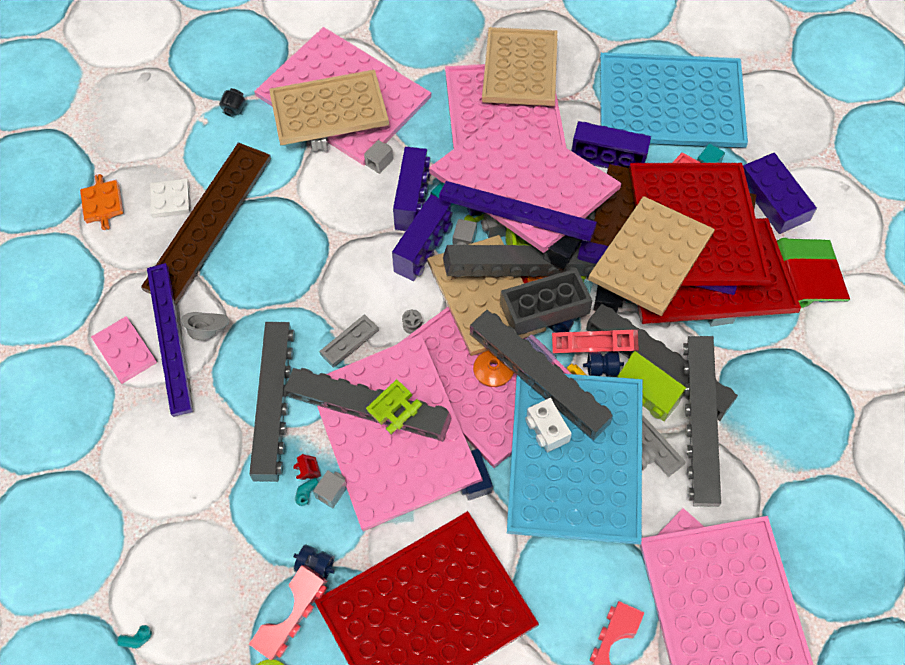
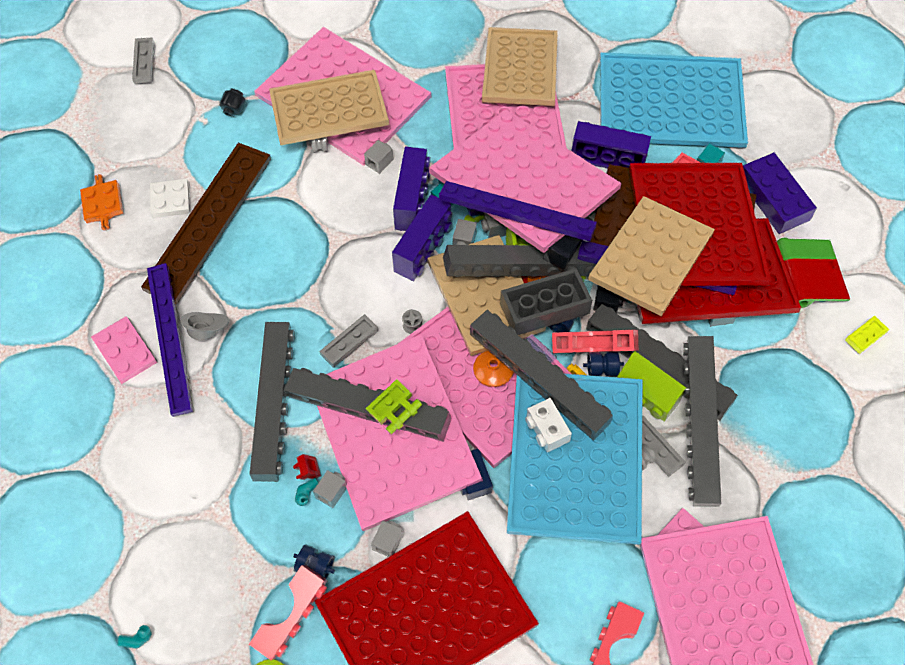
(143, 60): none -> light grey plate
(387, 538): none -> light grey brick
(867, 334): none -> neon yellow plate

